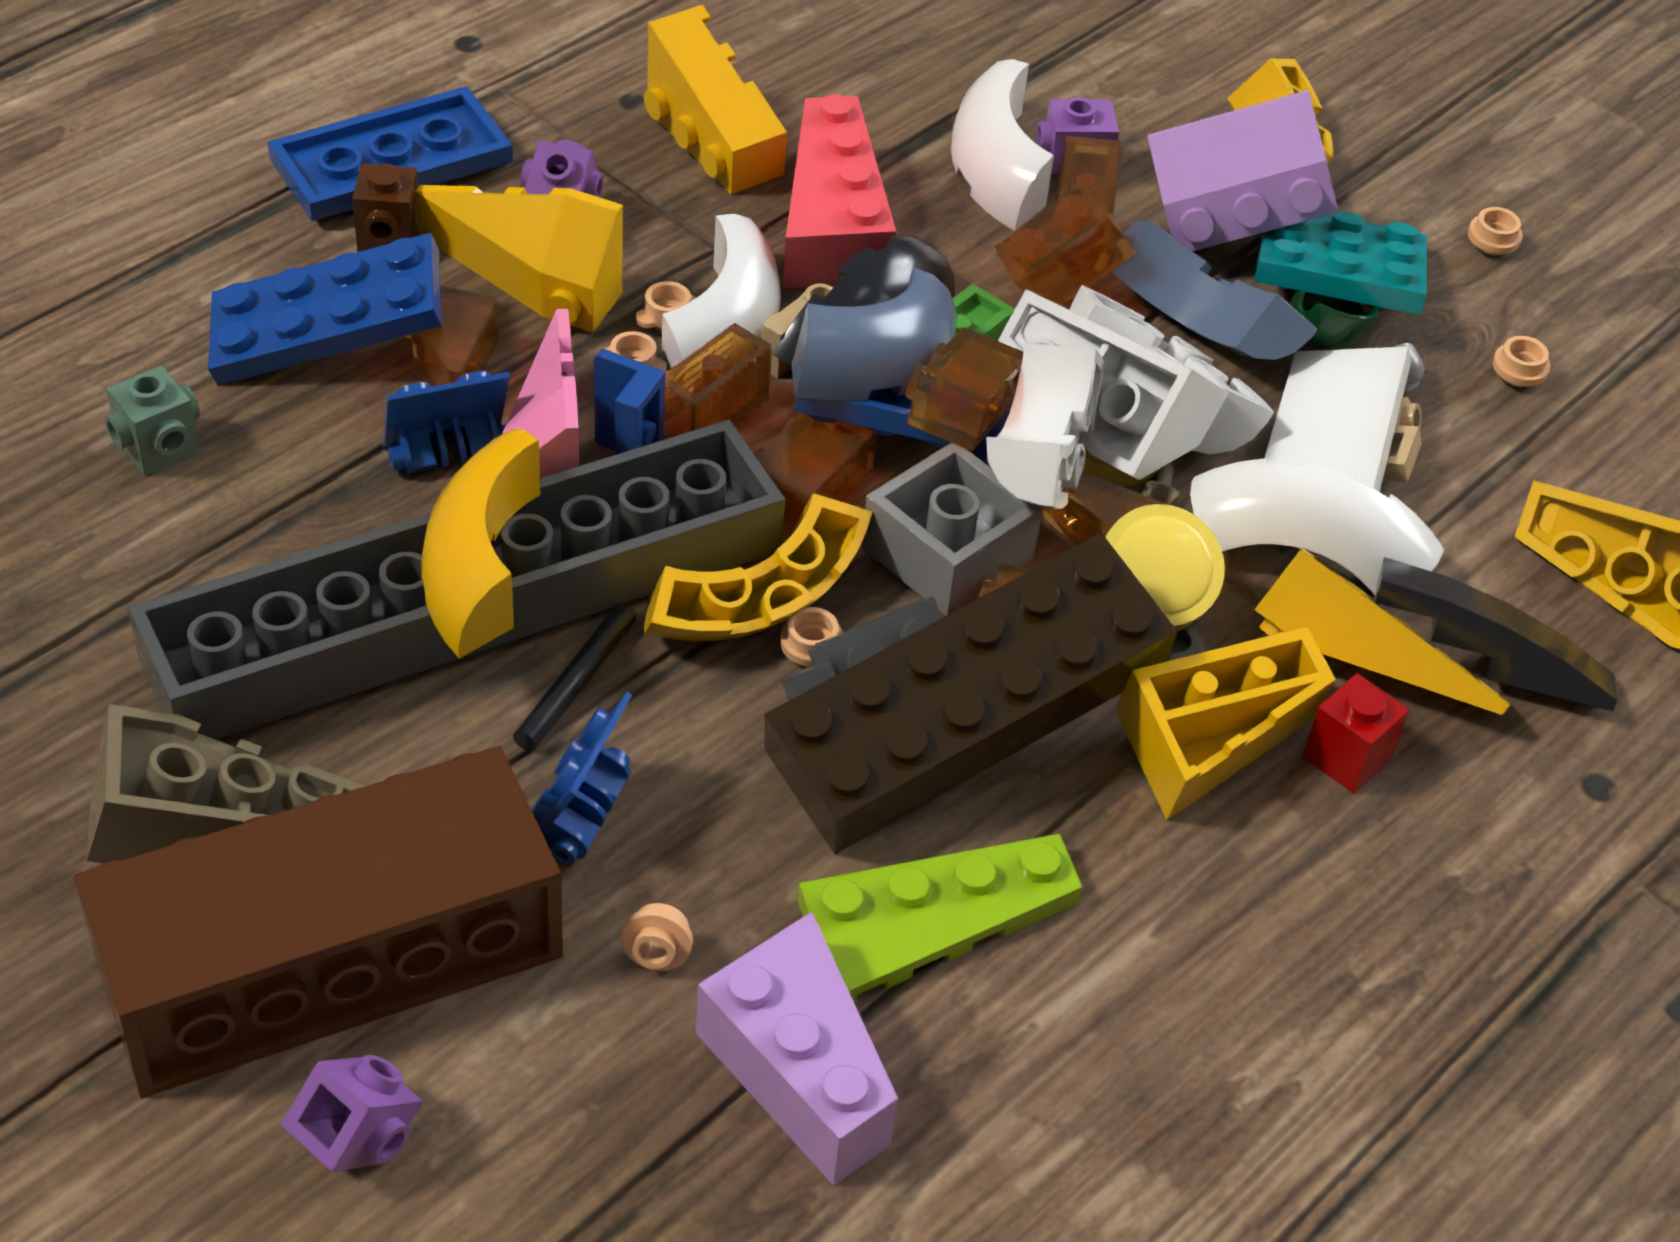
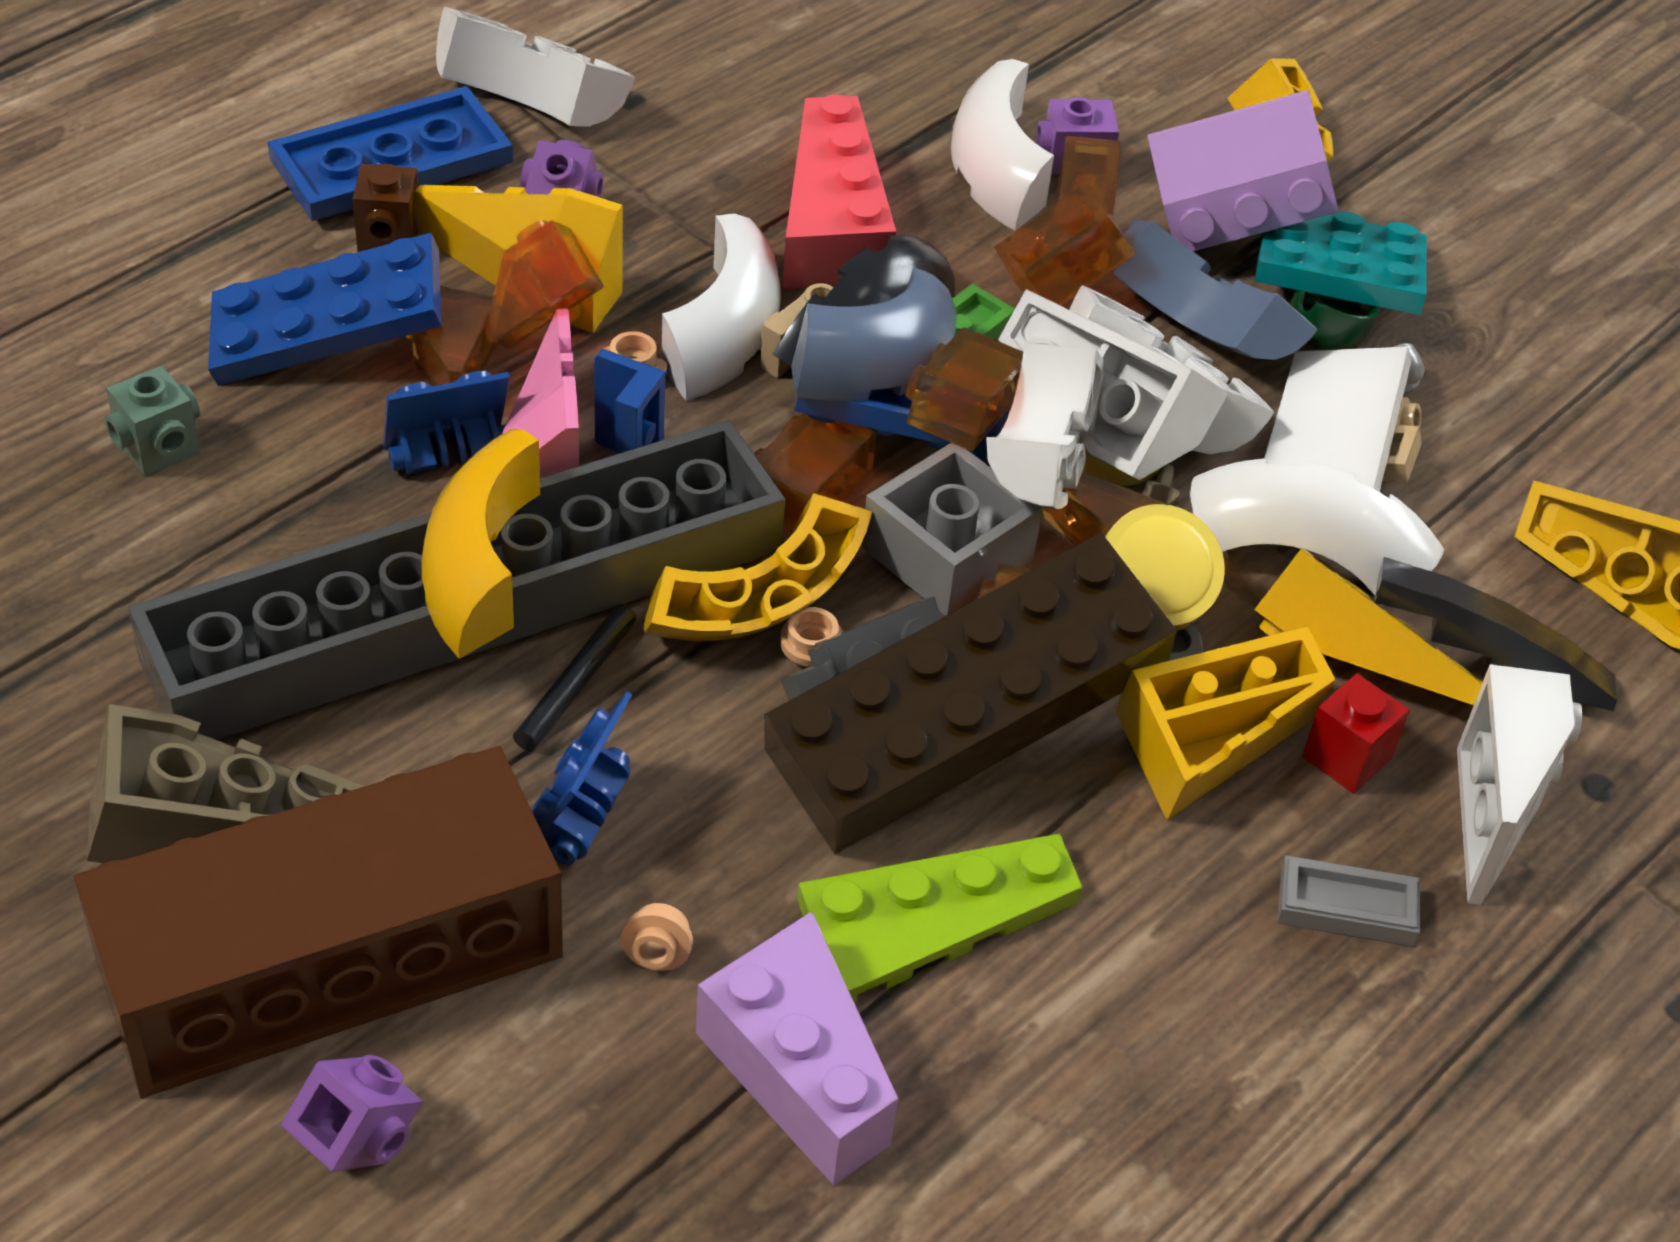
(536, 278): none -> clear orange slope
(537, 75): none -> white brick
(661, 299): light nougat plate -> none
(709, 106): yellow wedge -> none
(718, 382): clear orange brick -> none
(1349, 900): none -> light grey tile
(1496, 231): light nougat plate -> none
(1506, 764): none -> white slope
(1522, 361): light nougat plate -> none

